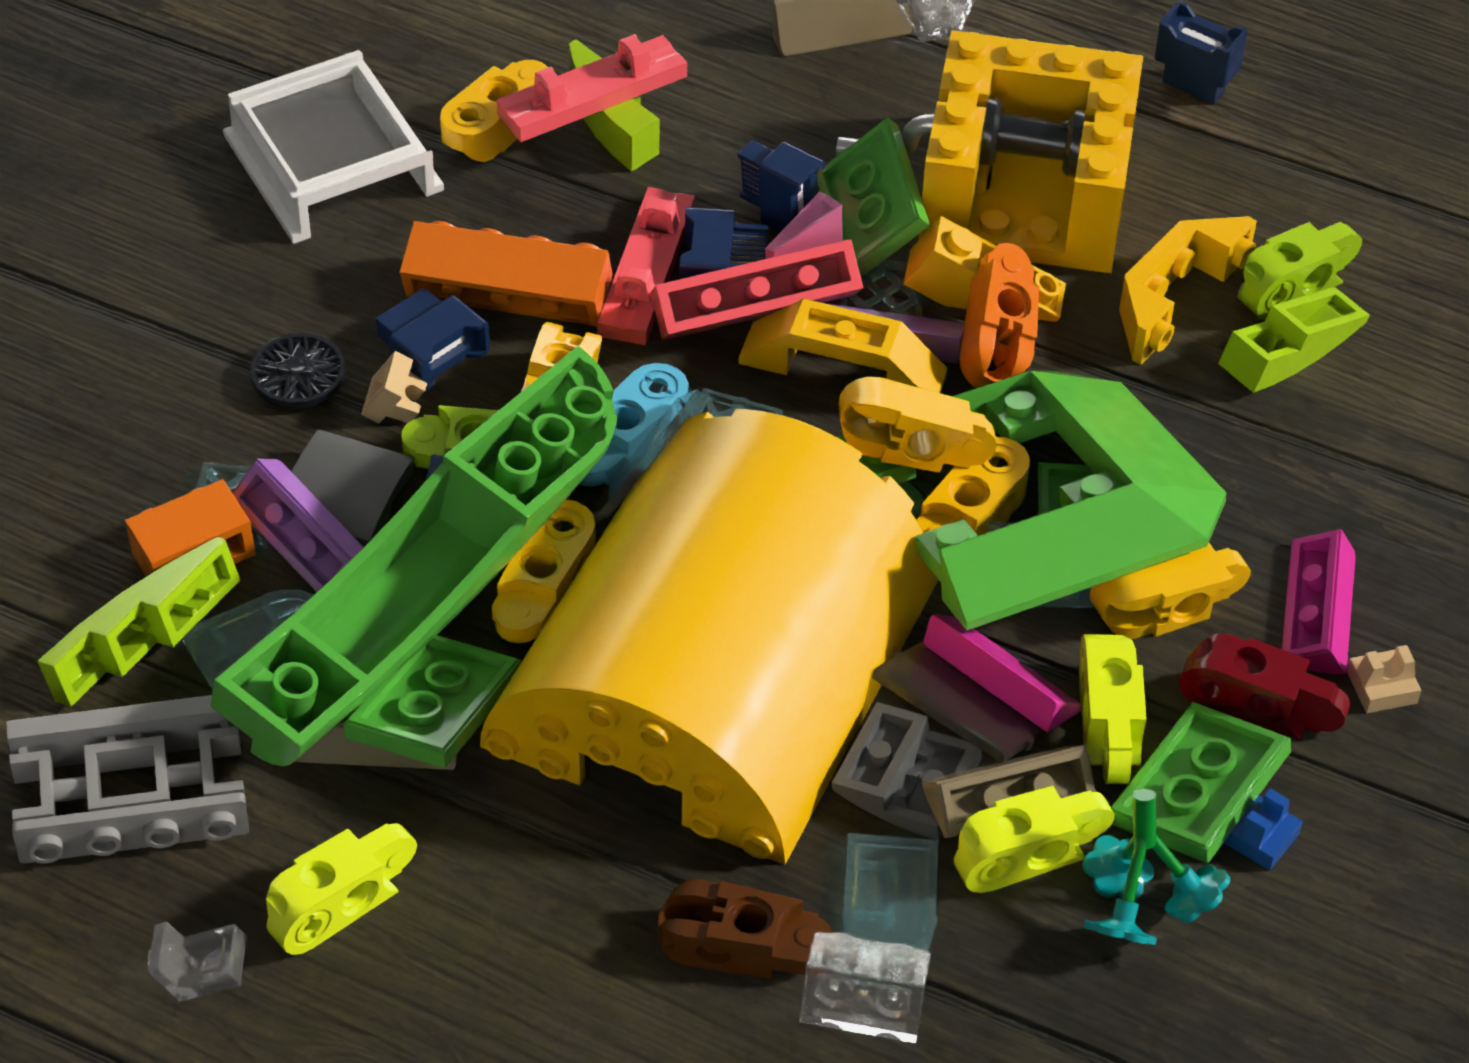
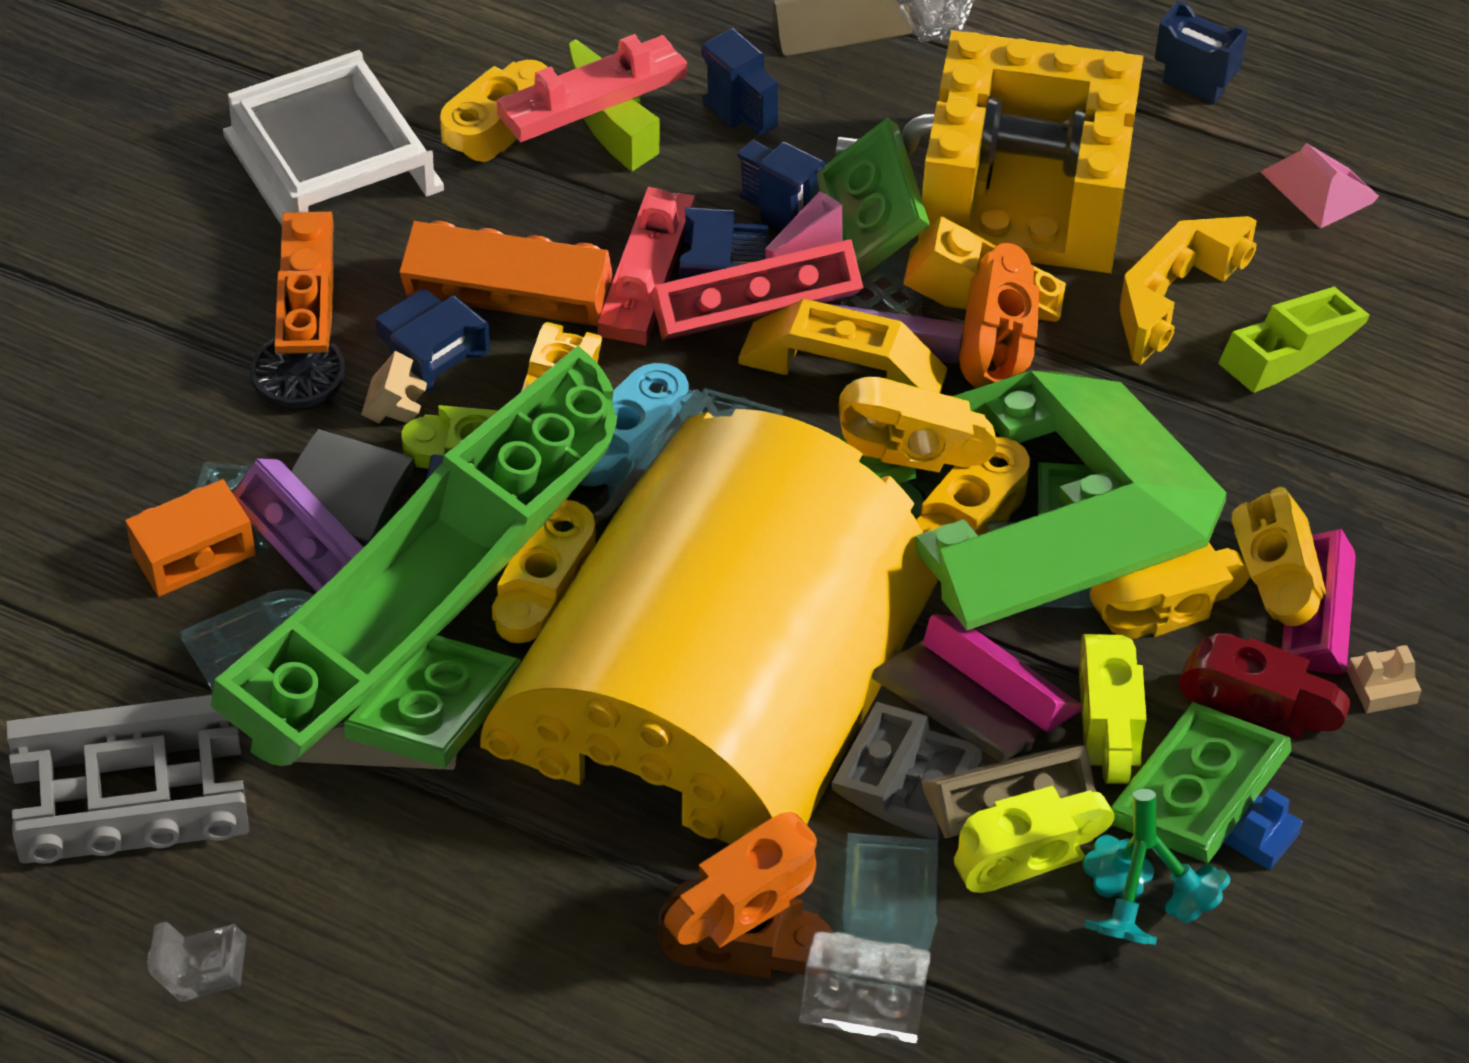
(147, 613): lime slope -> none
(305, 283): none -> orange slope
(335, 885): neon yellow piece -> none
(738, 84): none -> dark blue piece
(746, 882): none -> orange piece
(1280, 556): none -> yellow piece
(1296, 265): lime piece -> none
(1319, 186): none -> bright pink slope

